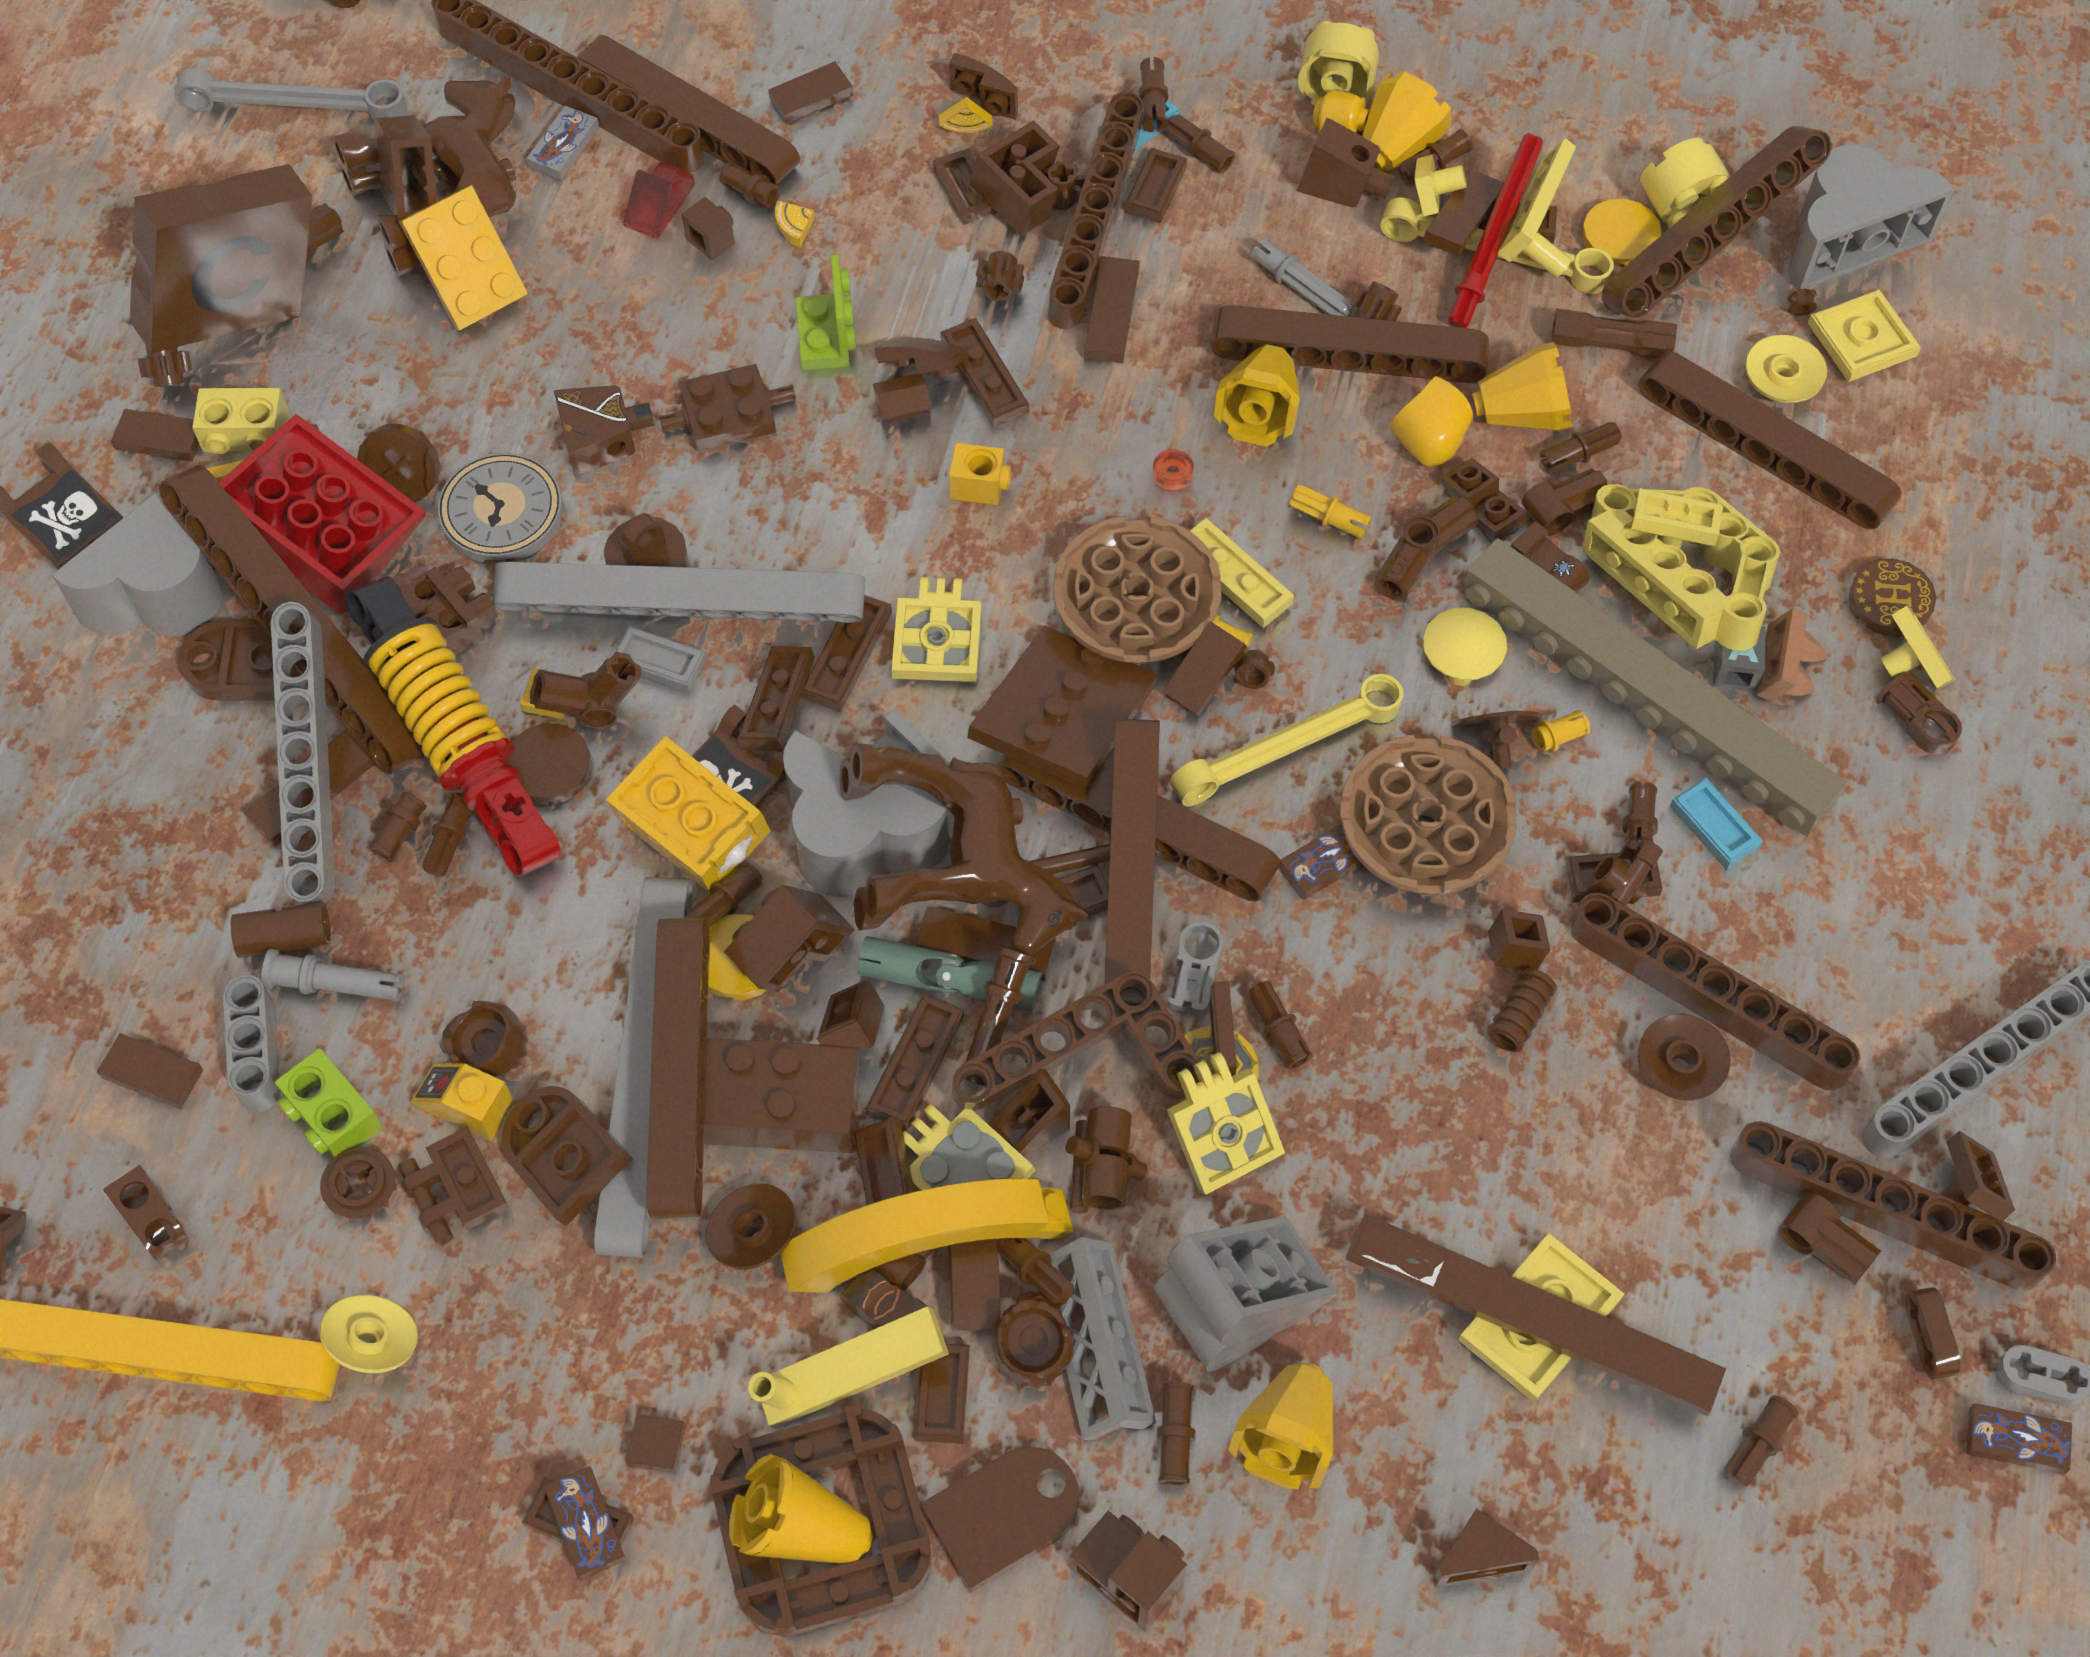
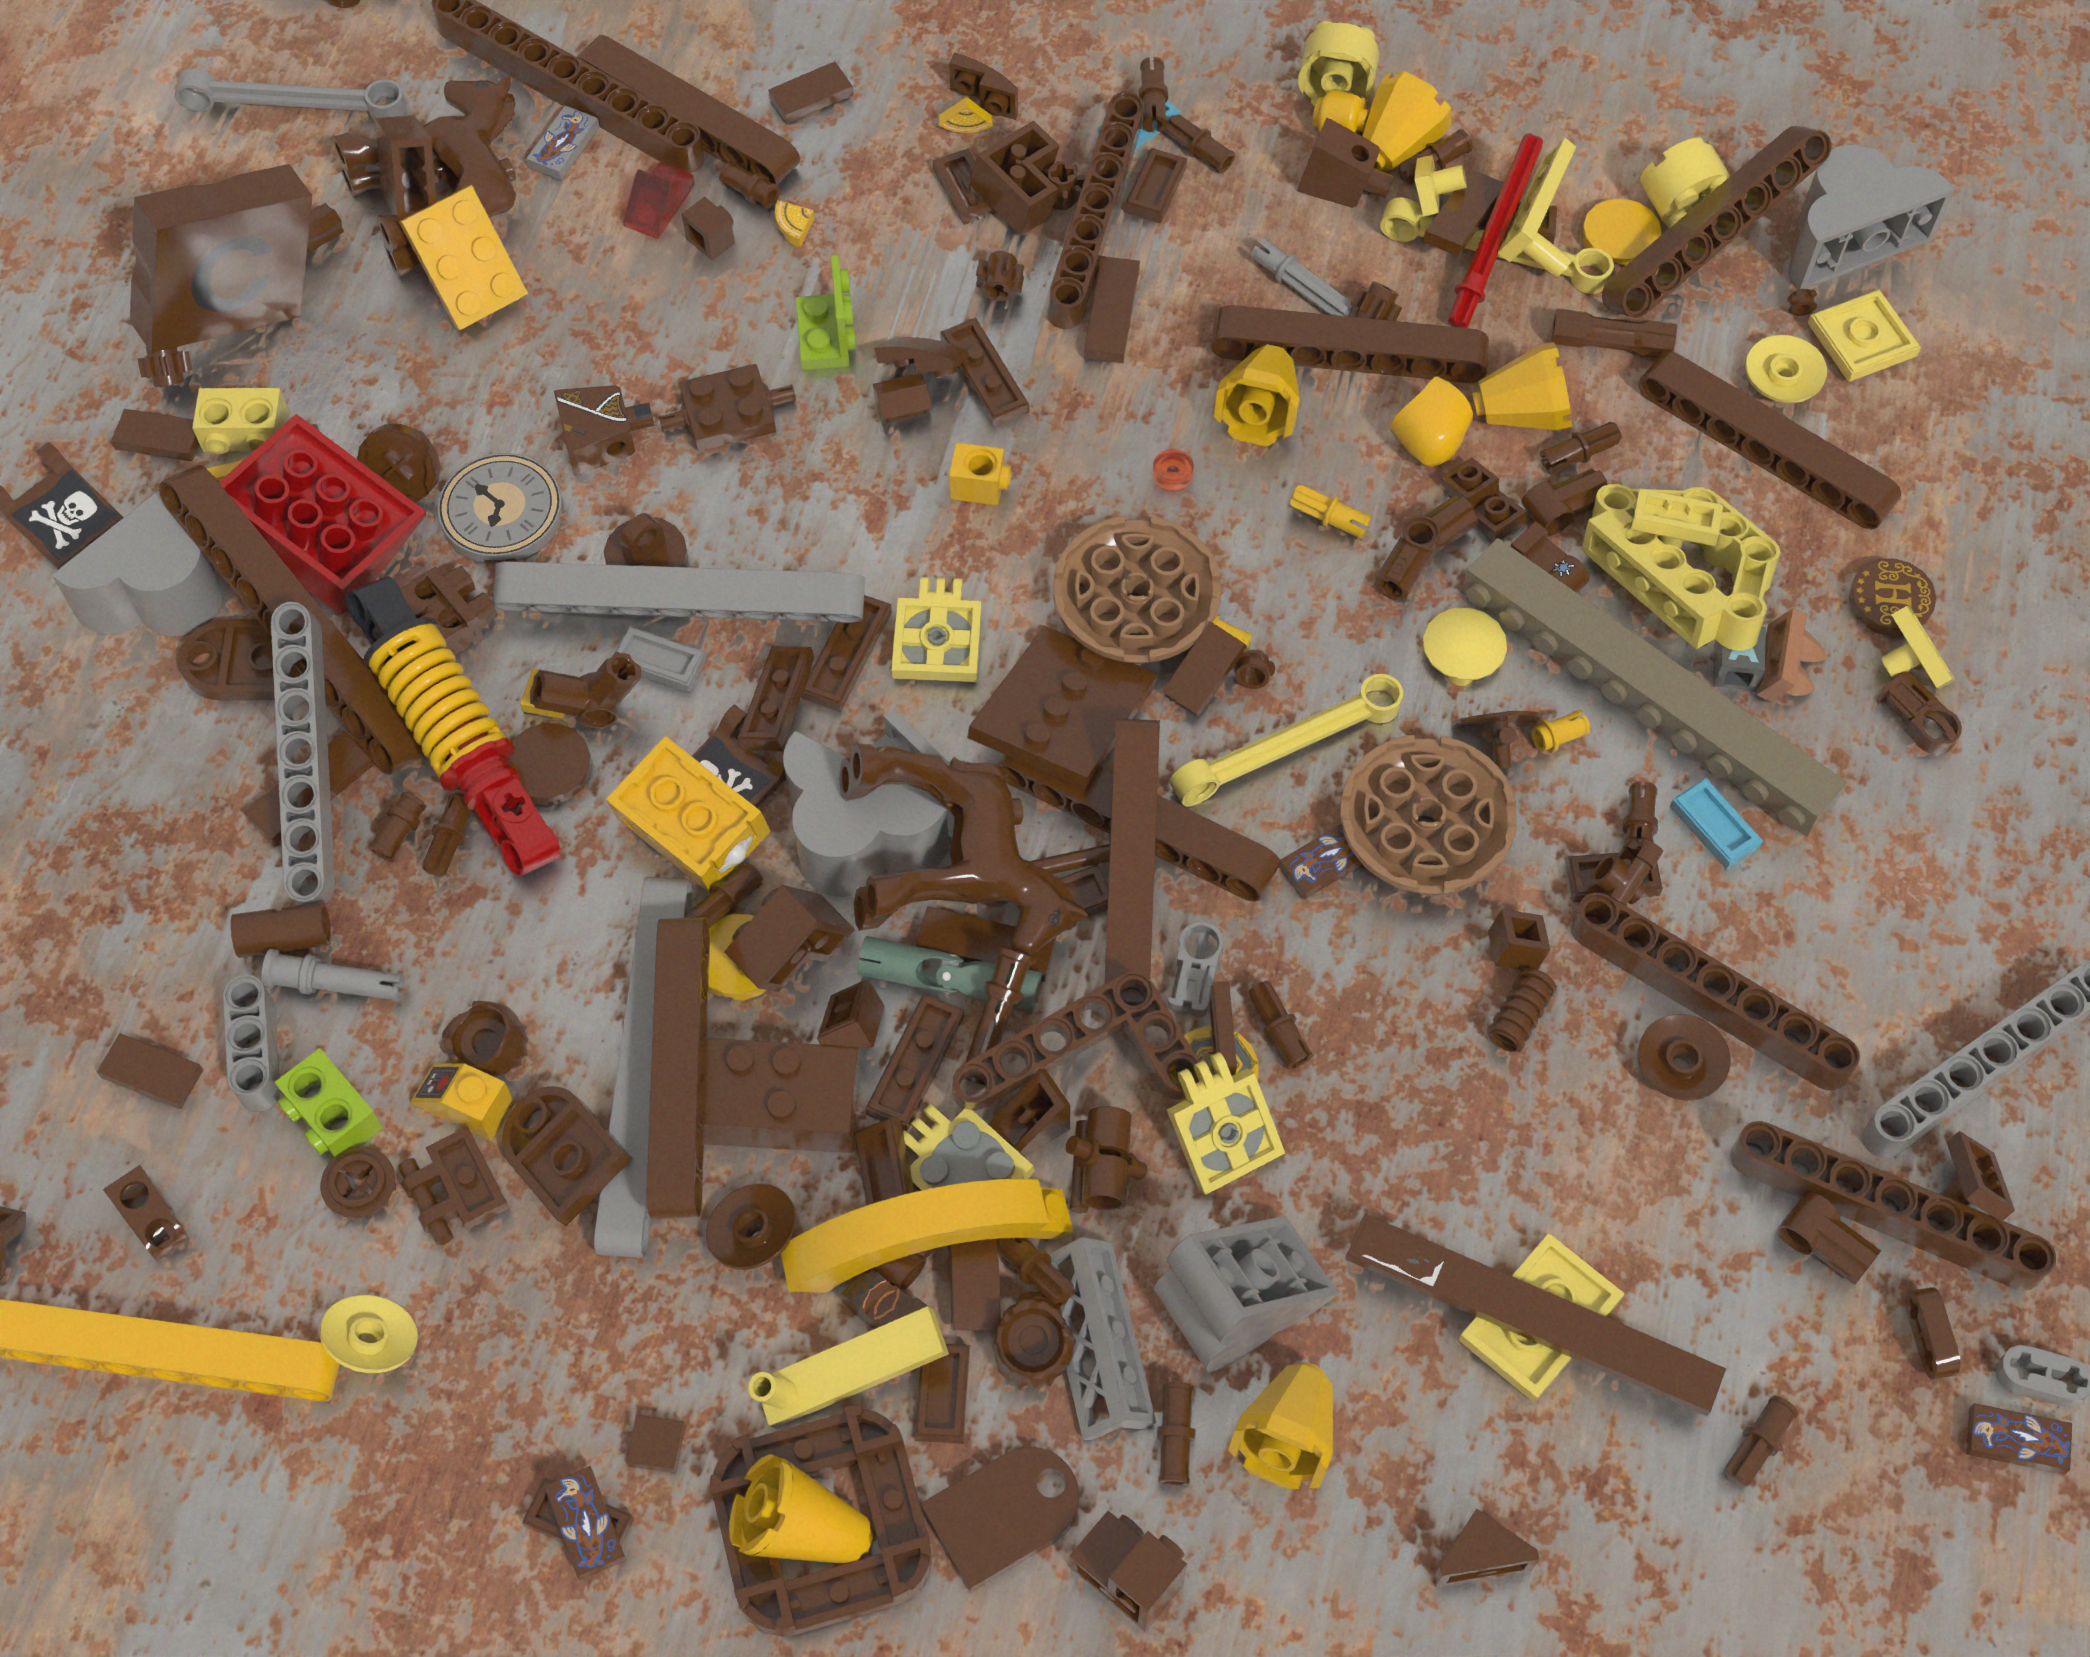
(1243, 577): light yellow plate -> none

